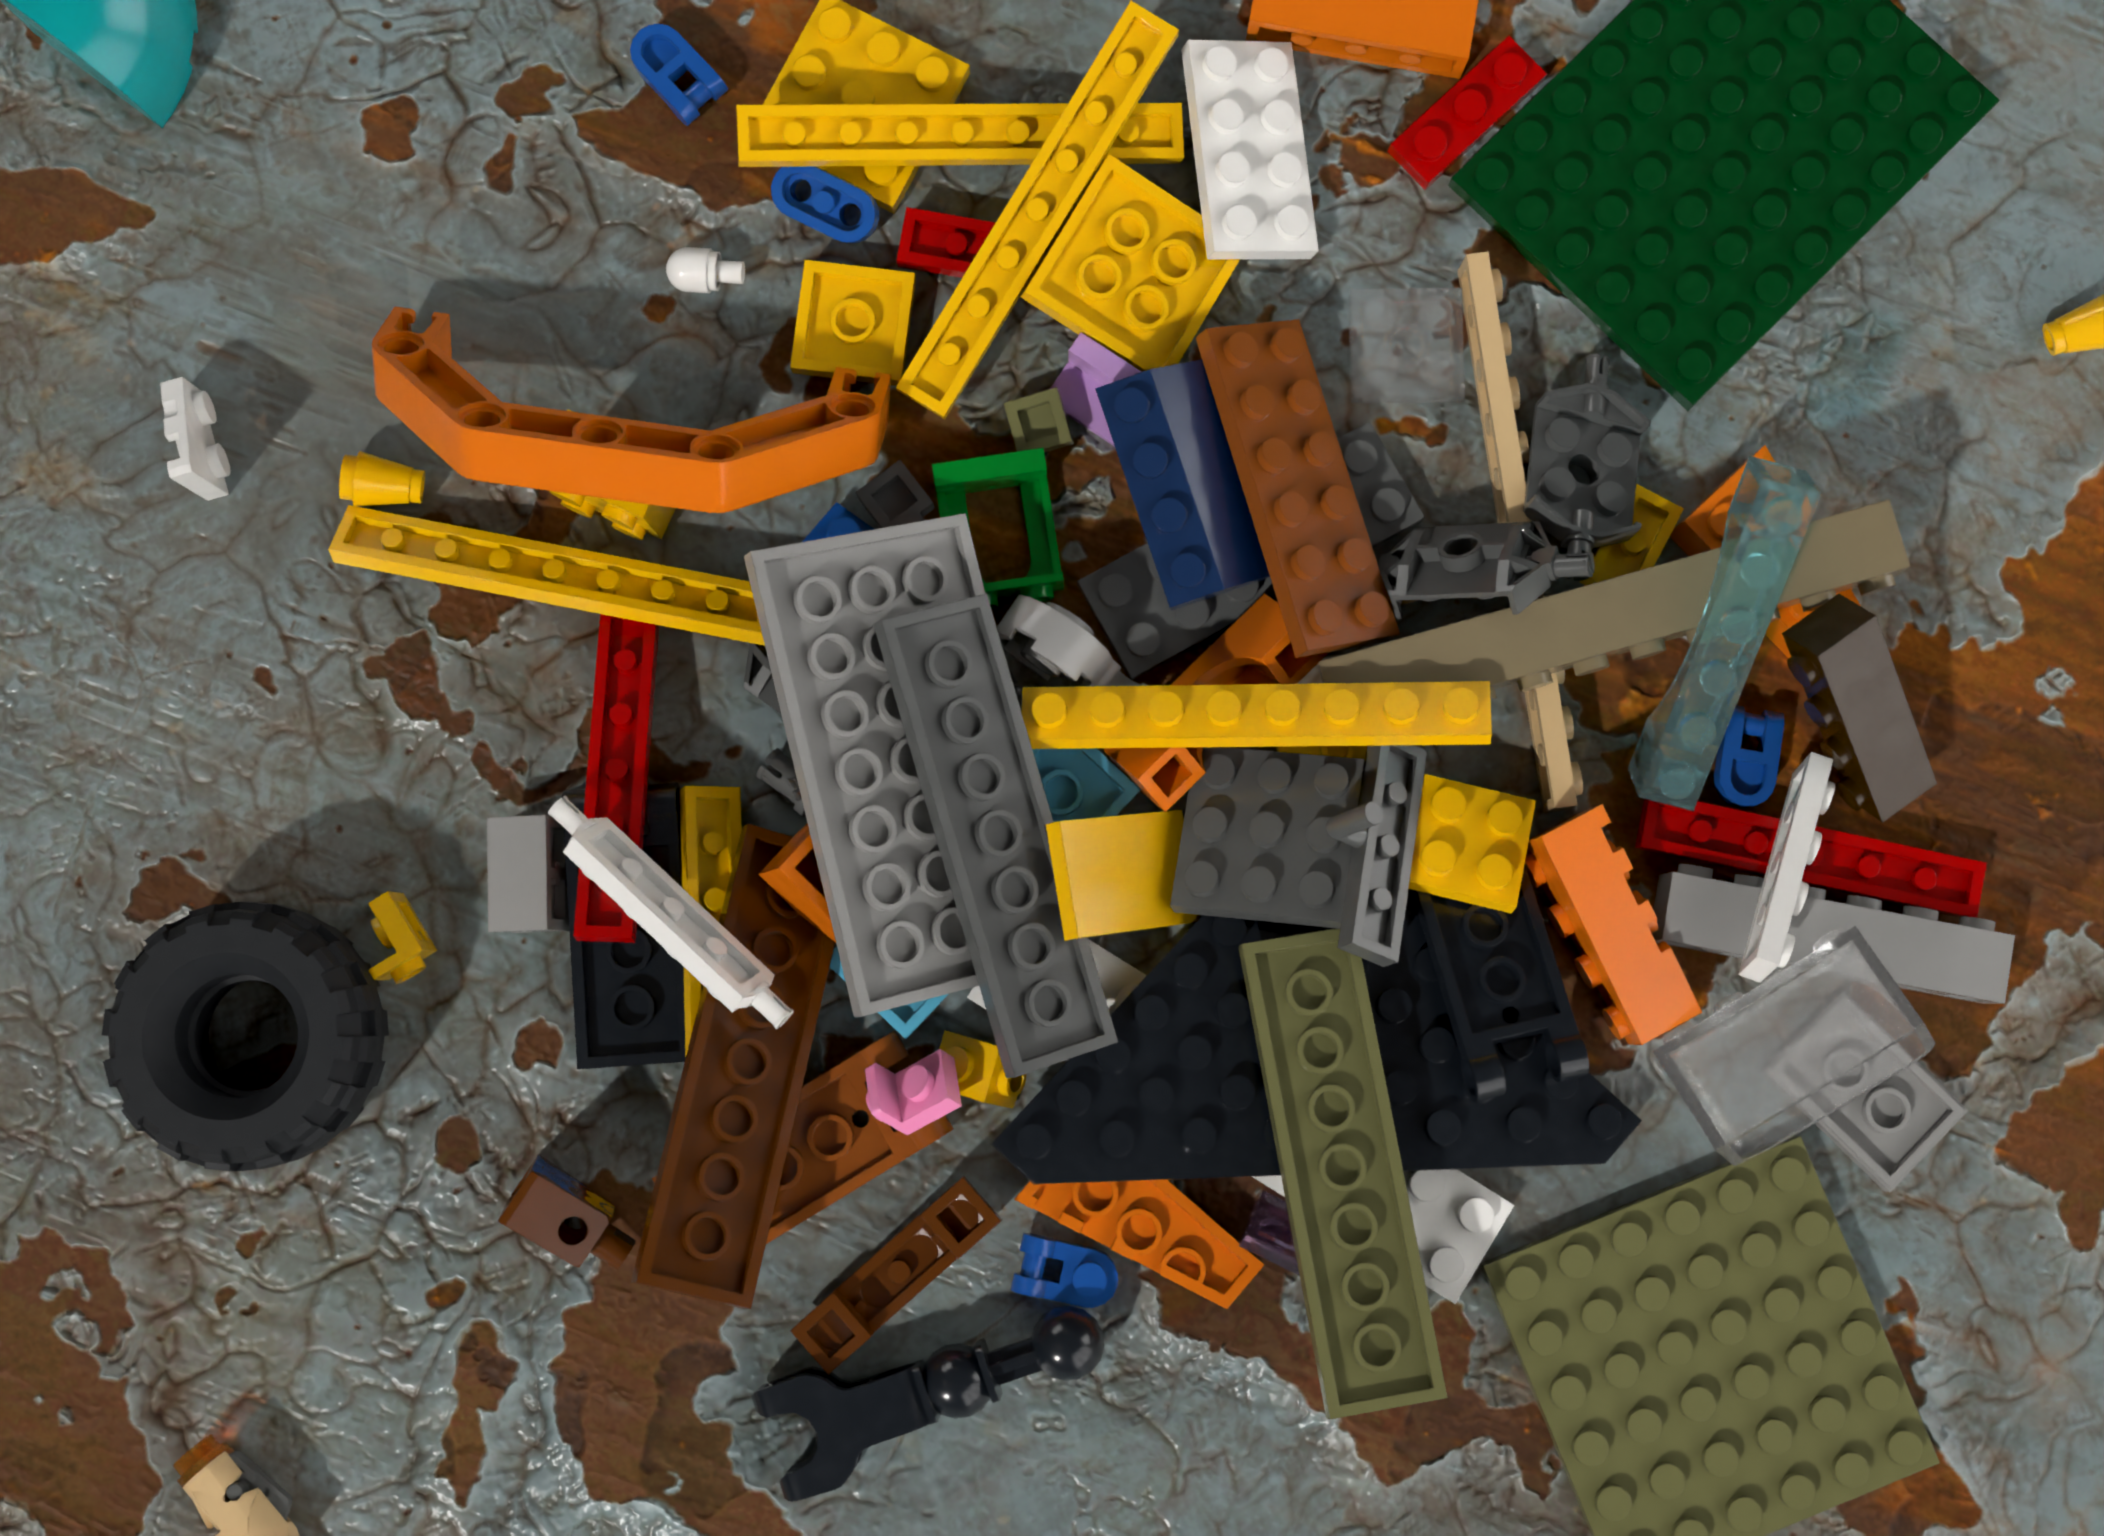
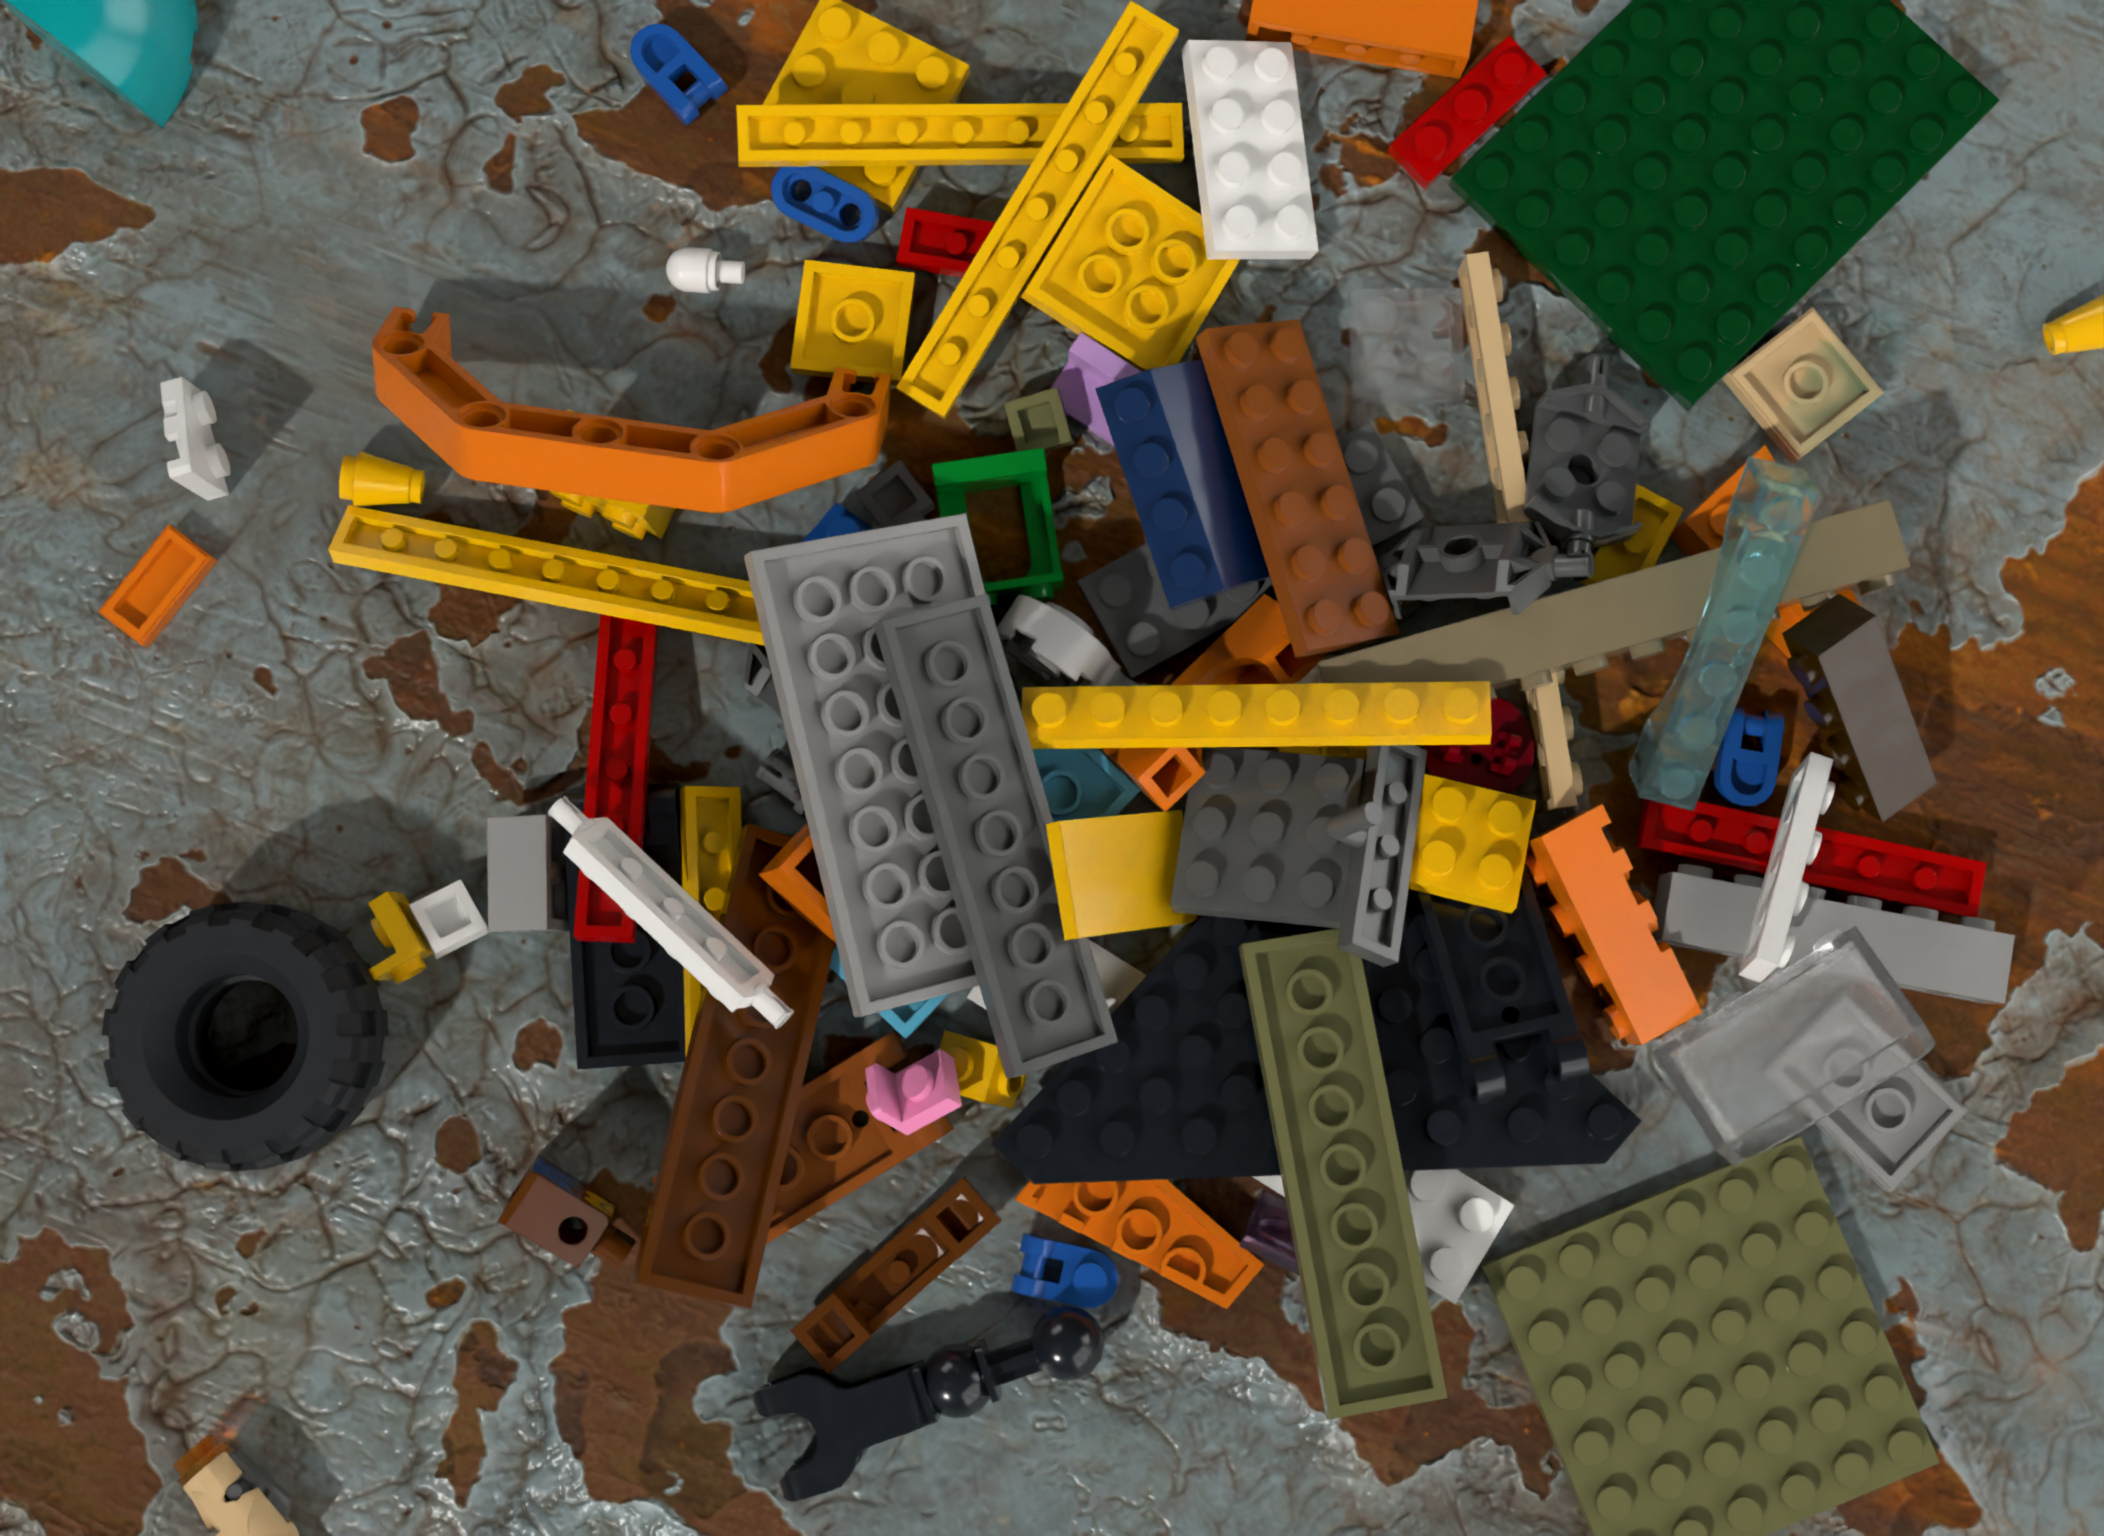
(158, 586): none -> orange tile
(448, 919): none -> white plate
(1502, 763): none -> dark red plate
(1802, 385): none -> tan plate

